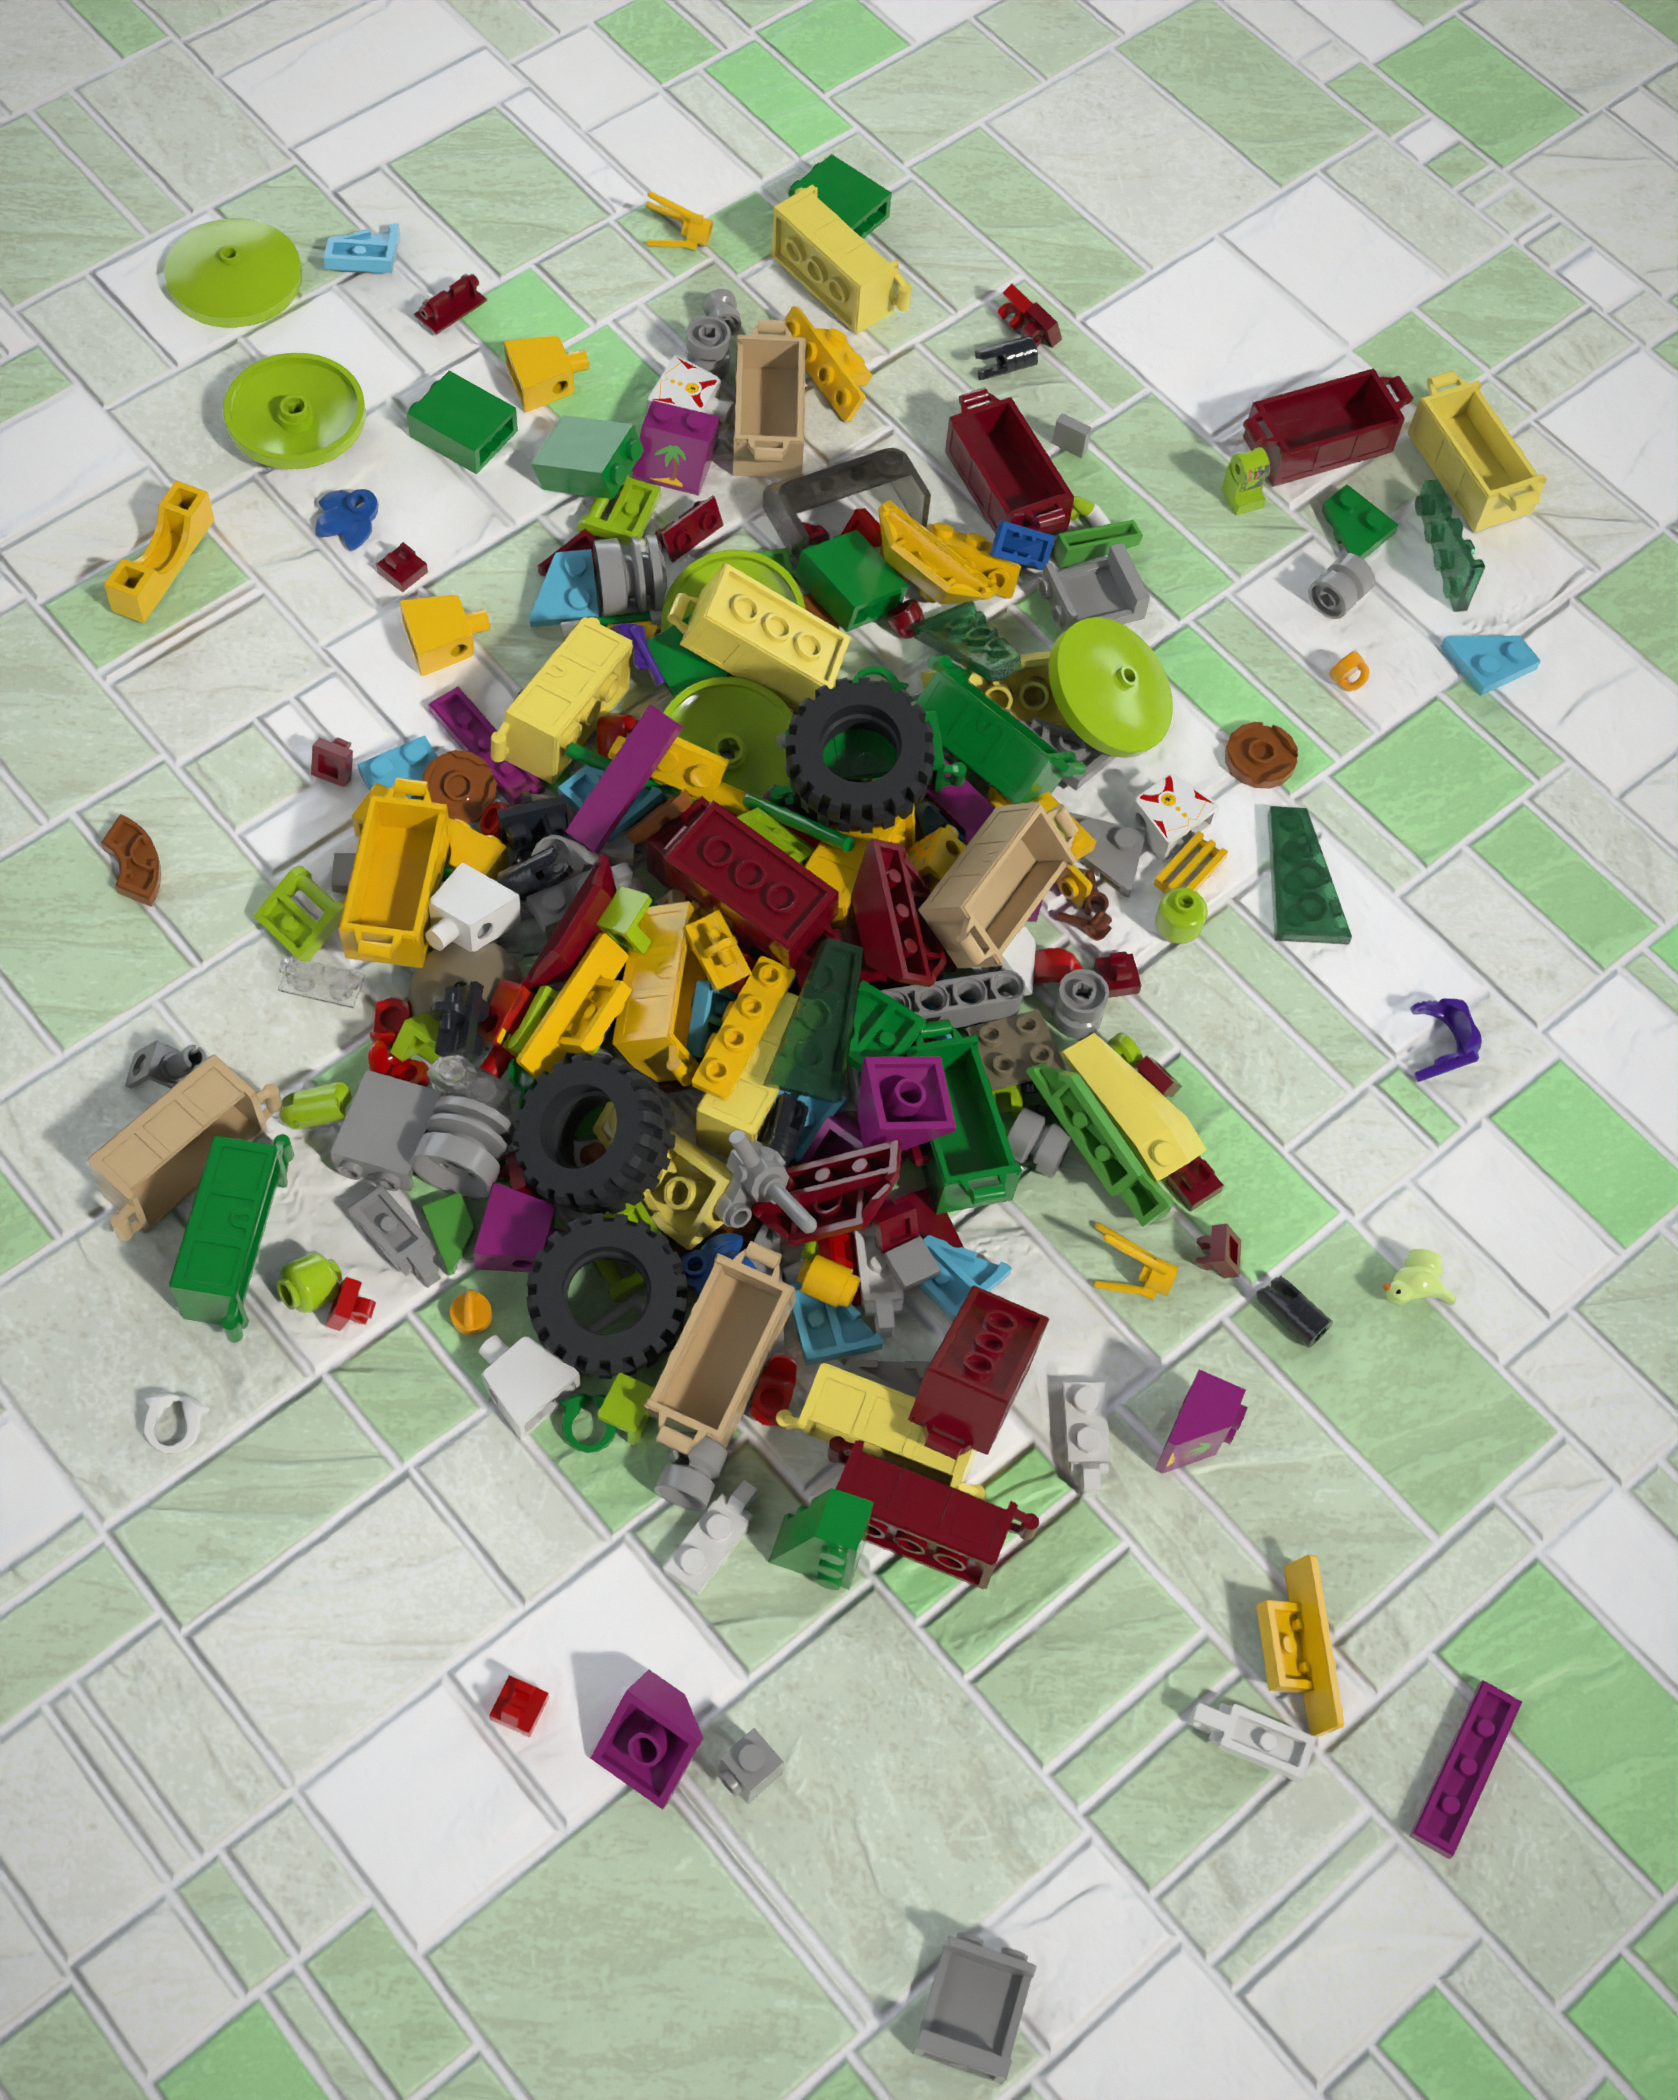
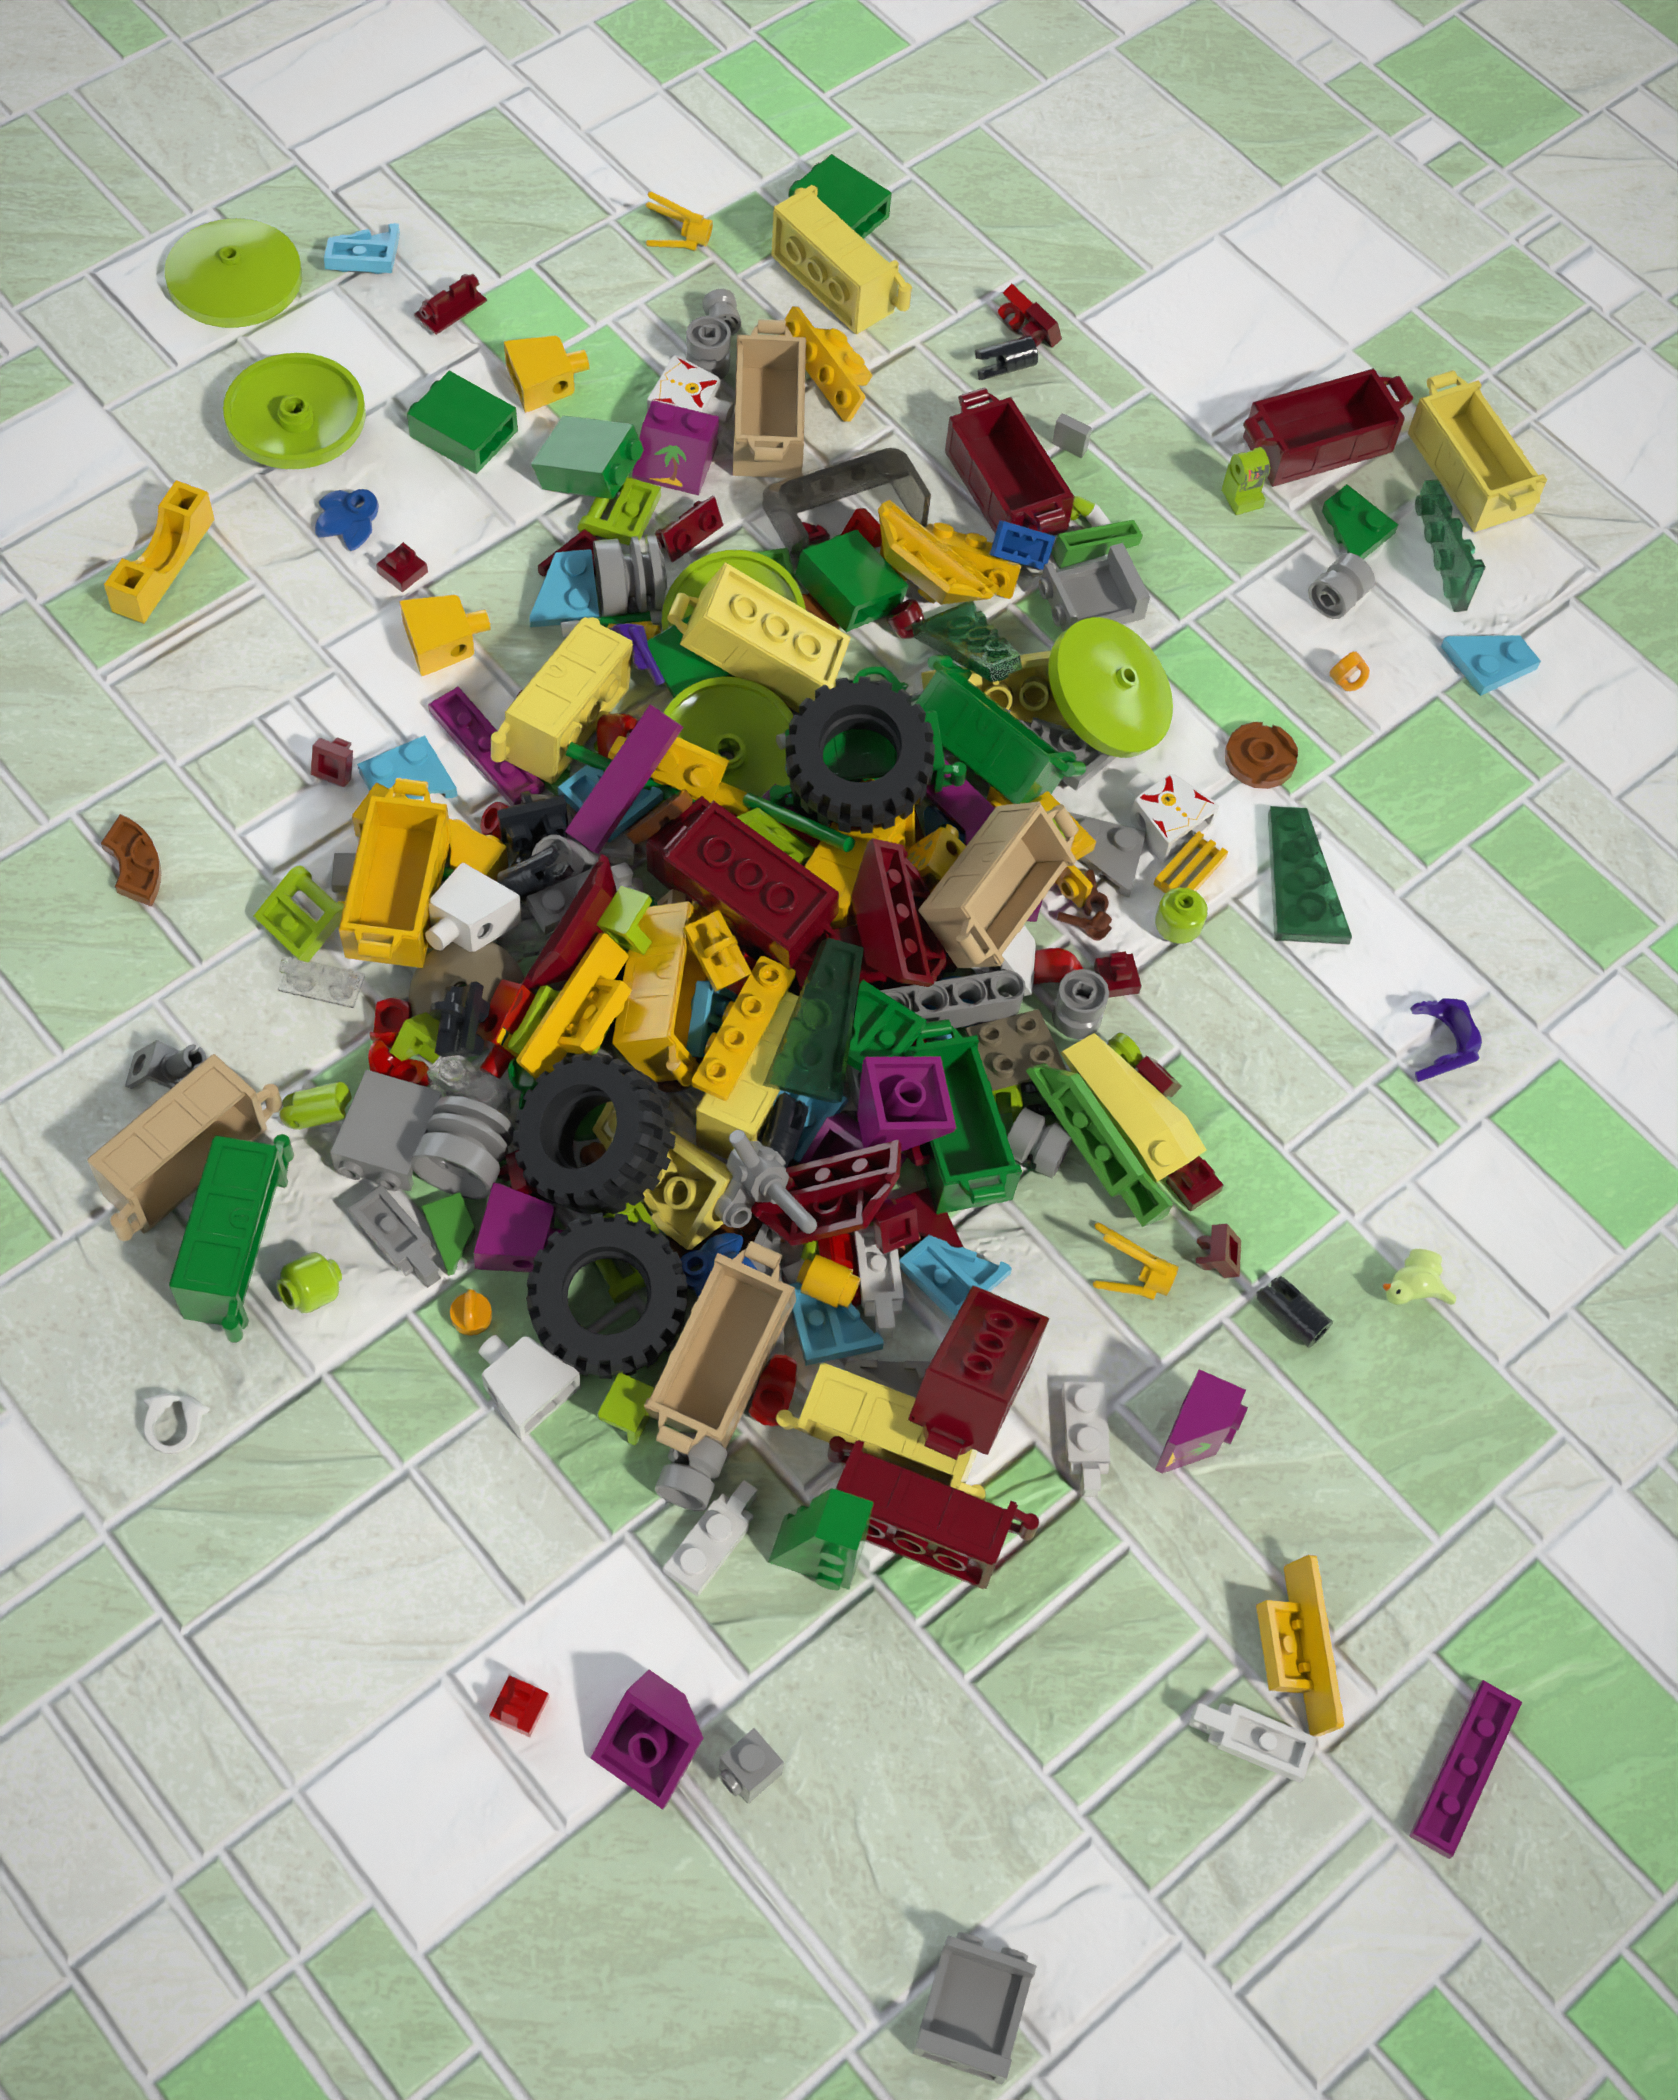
(349, 1306): red tile -> none
(462, 783): dark orange tile -> none
(571, 1409): green piece -> none
(912, 1264): light grey tile -> none

